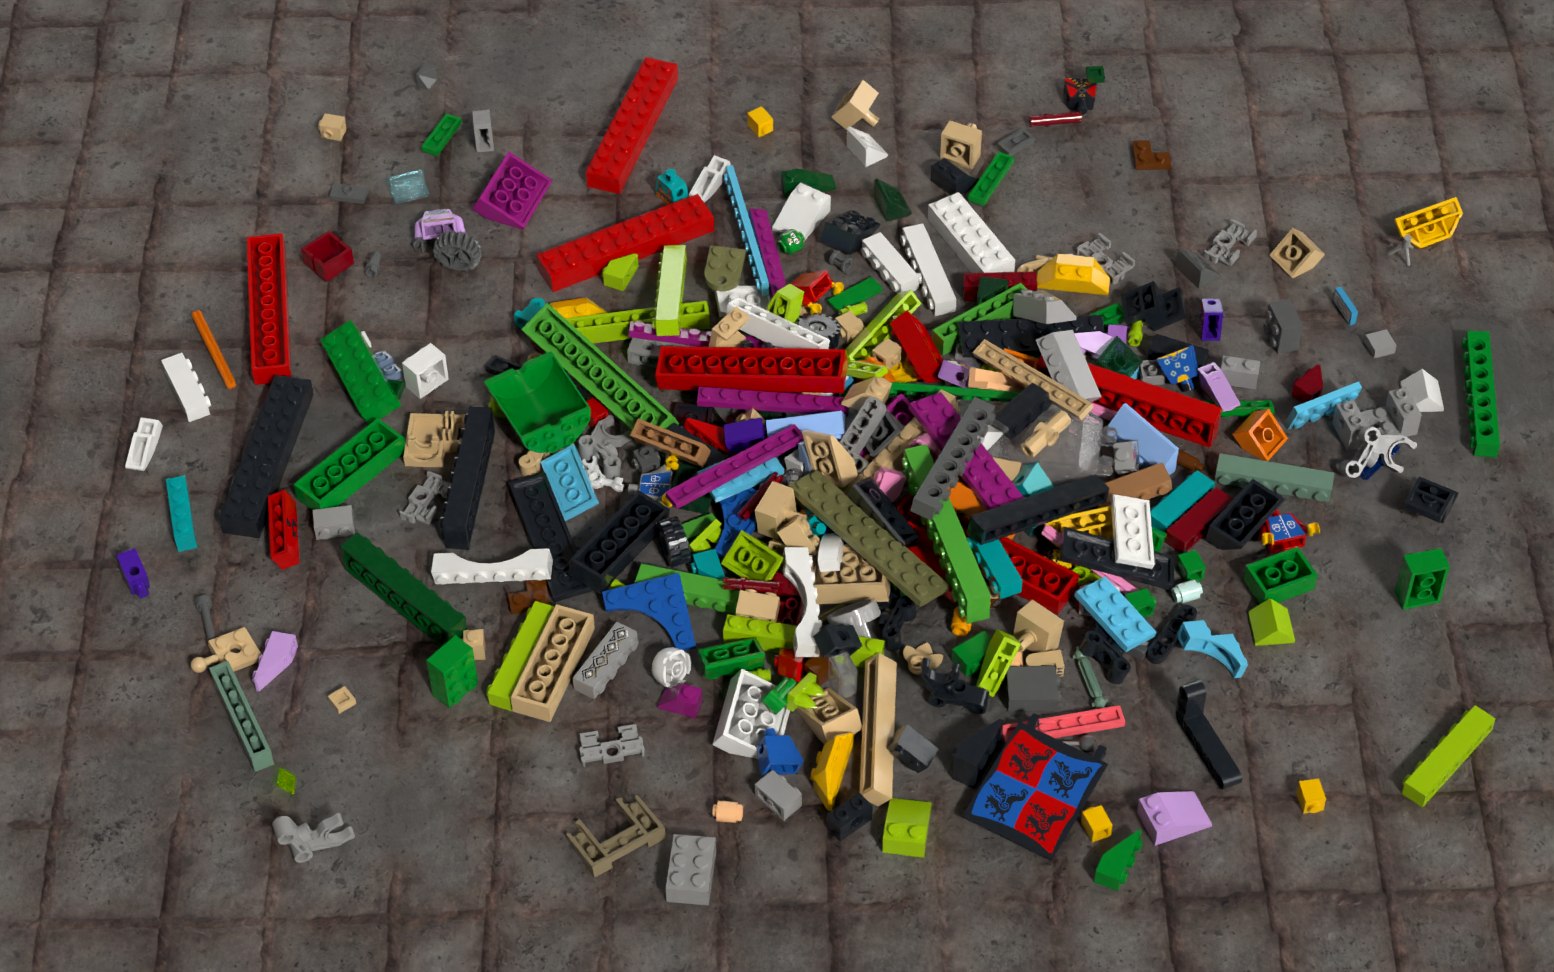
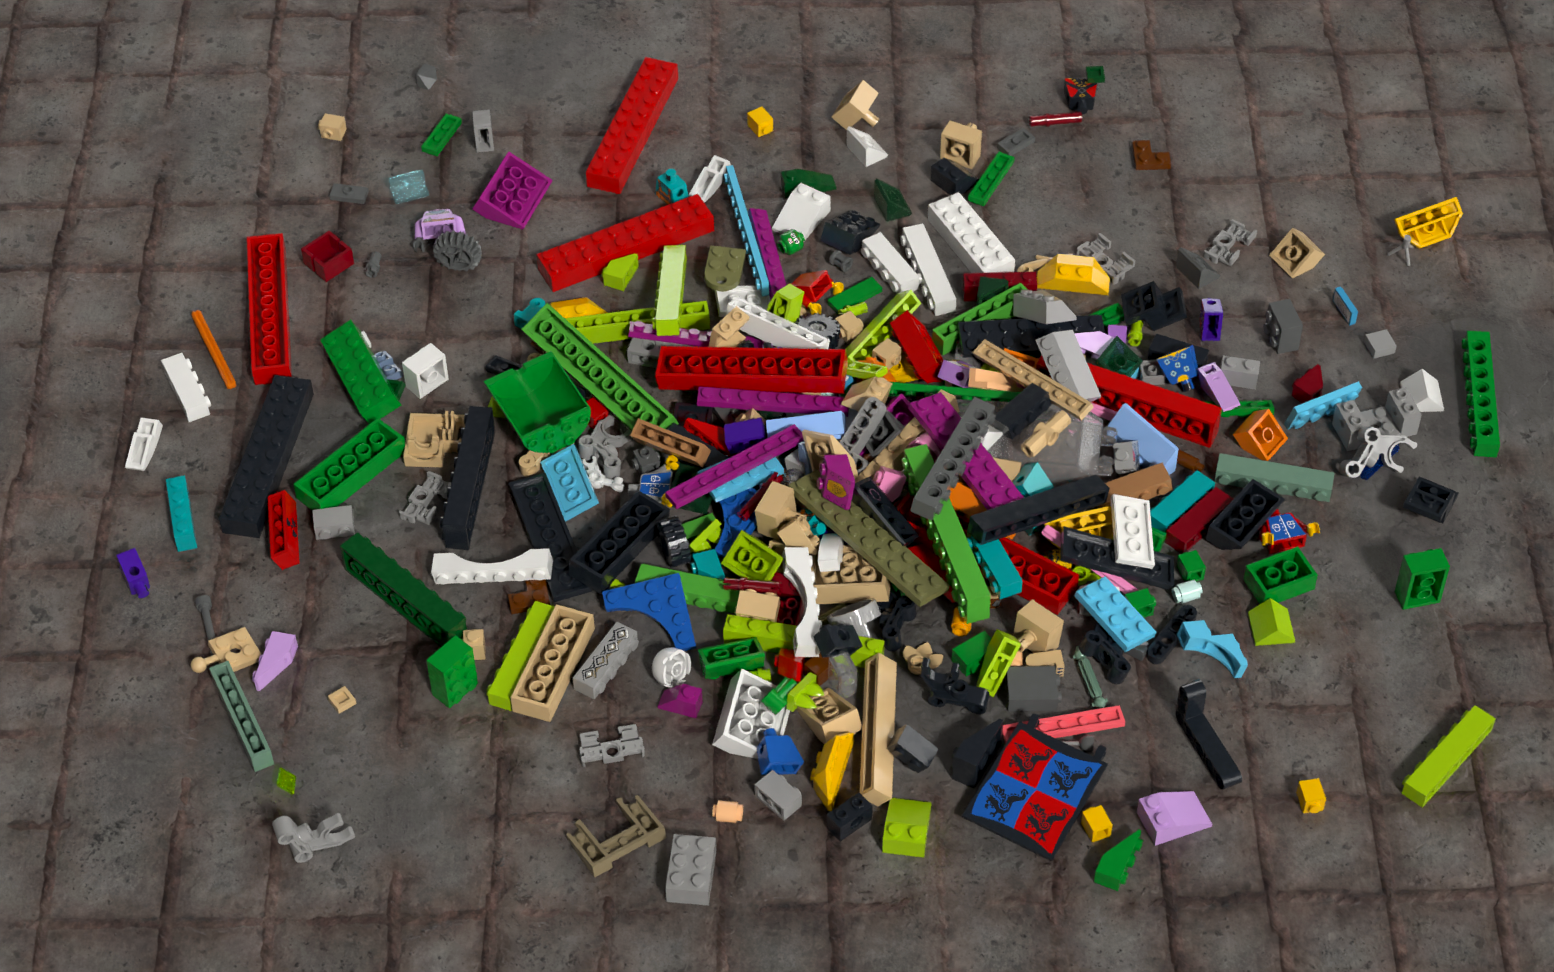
(836, 480): none -> magenta slope

